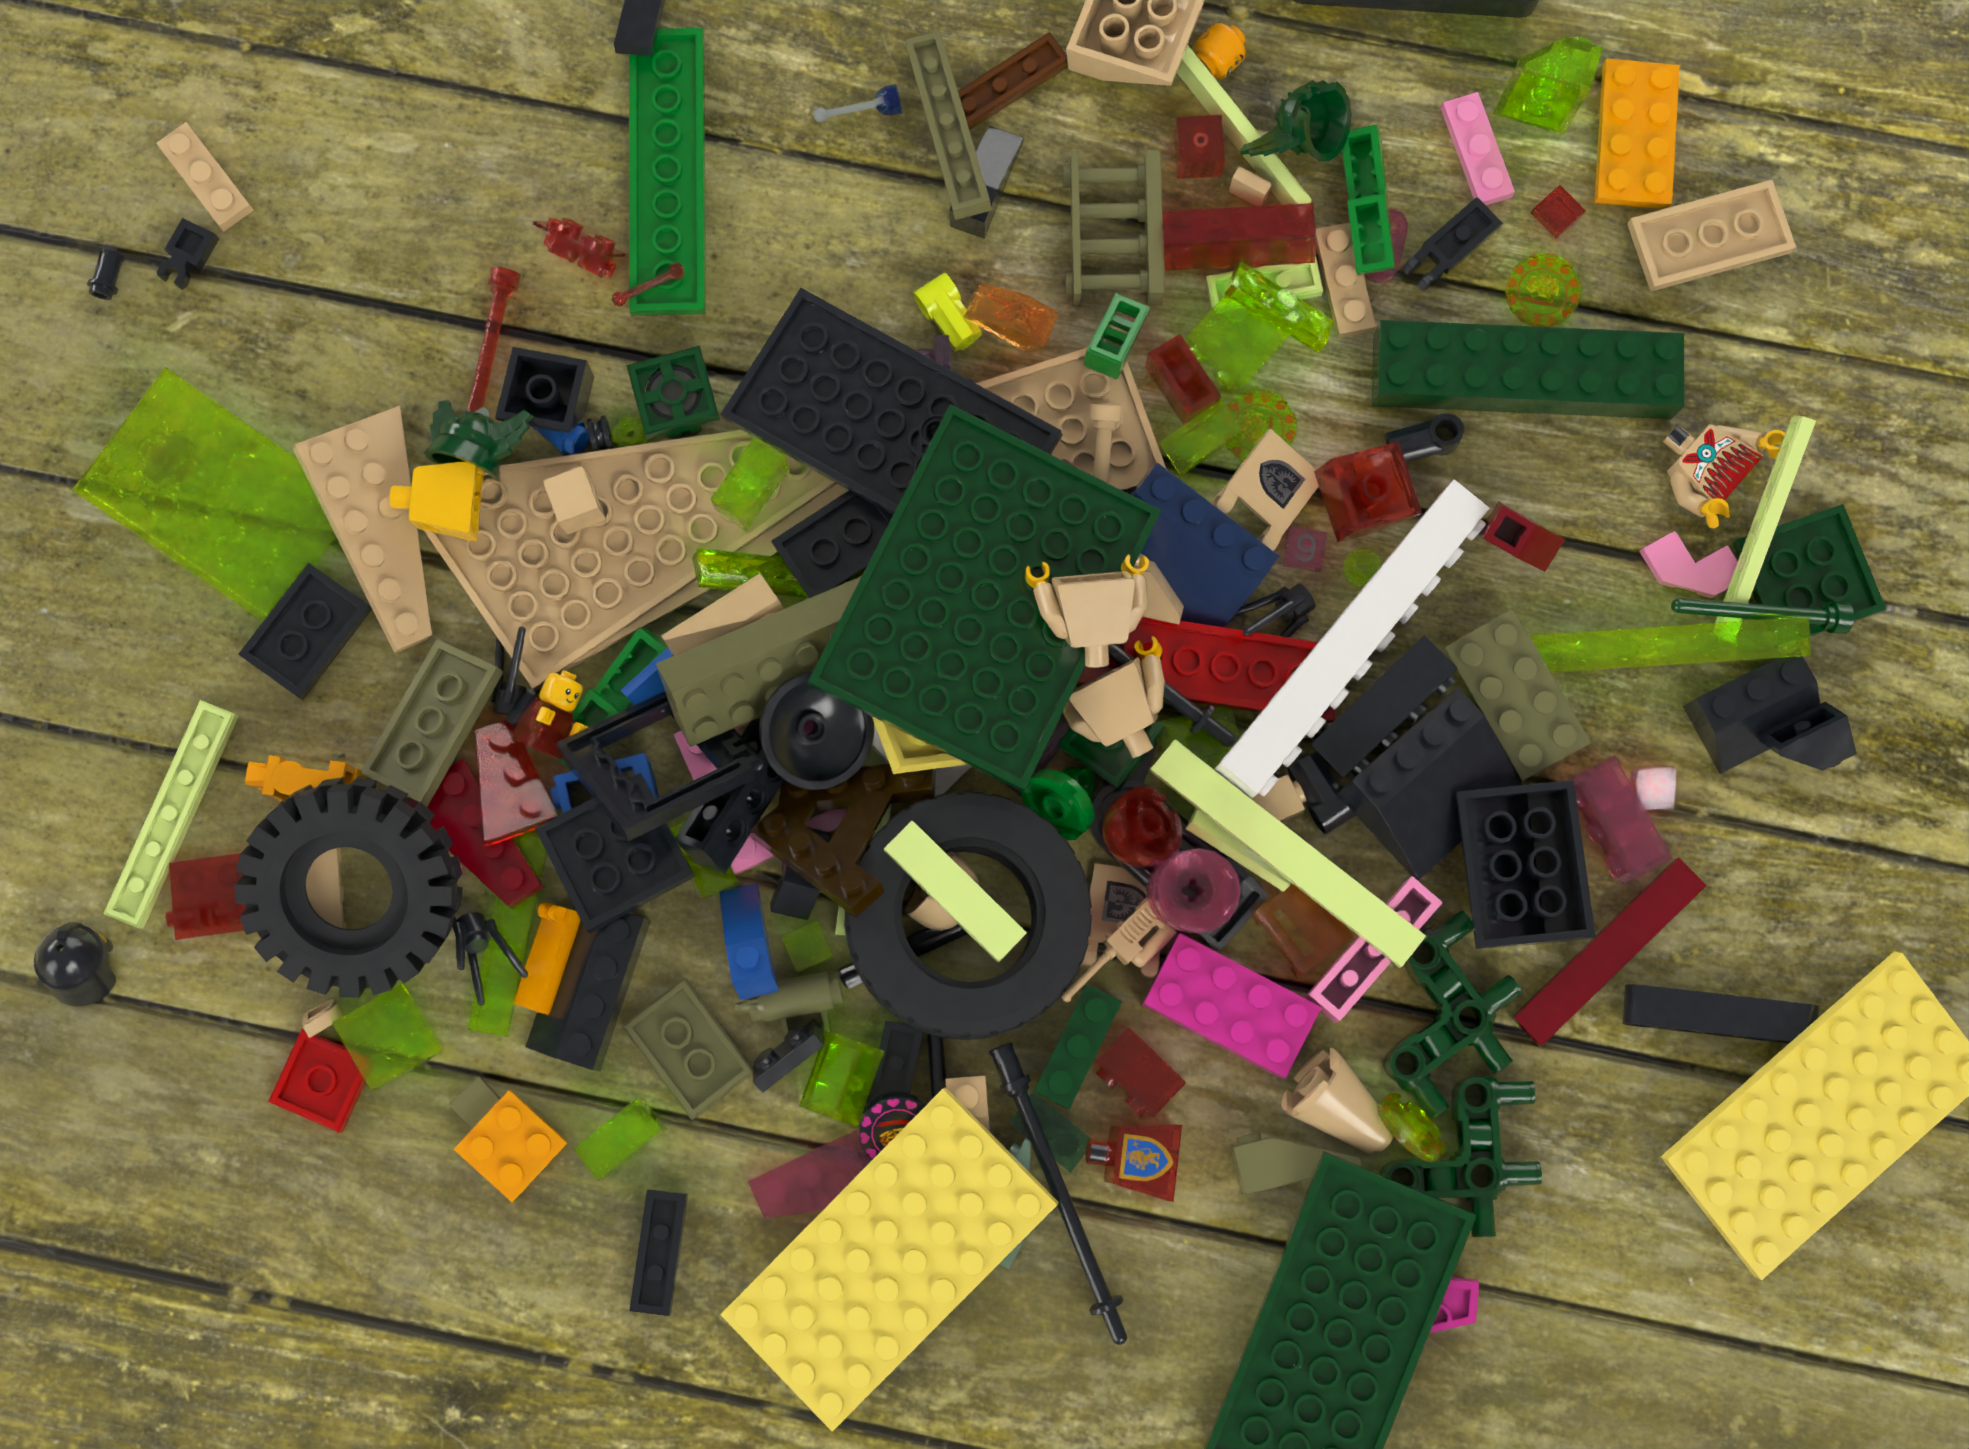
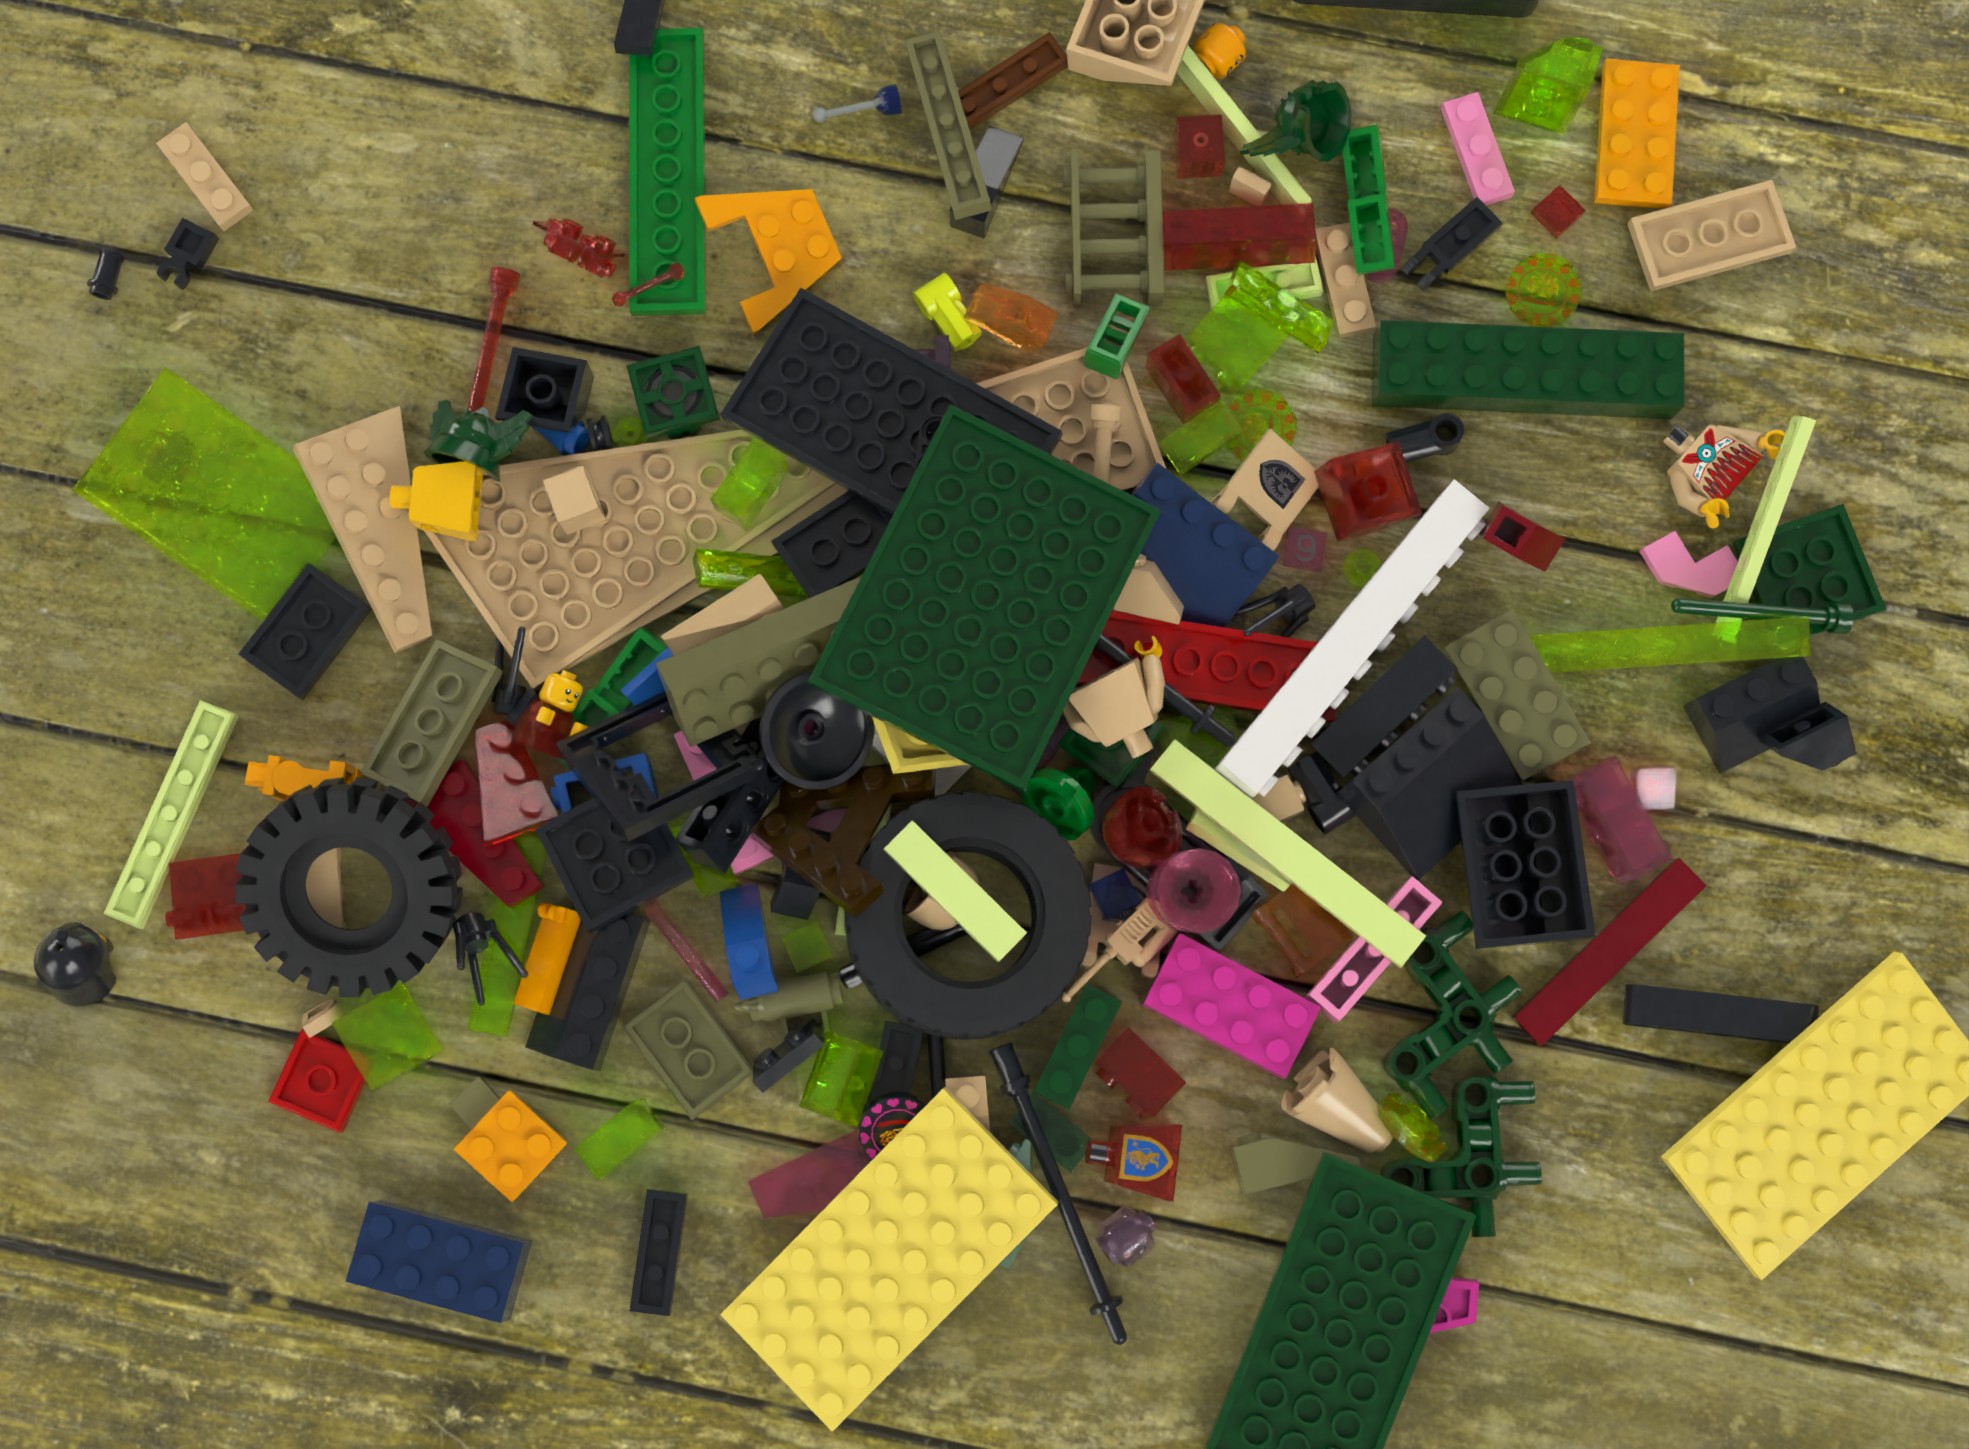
(439, 1261): none -> dark blue brick
(686, 952): none -> clear pink bar
(789, 238): none -> light orange wing
(1093, 607): tan torso -> none
(1114, 894): none -> clear blue tile
(1126, 1236): none -> head

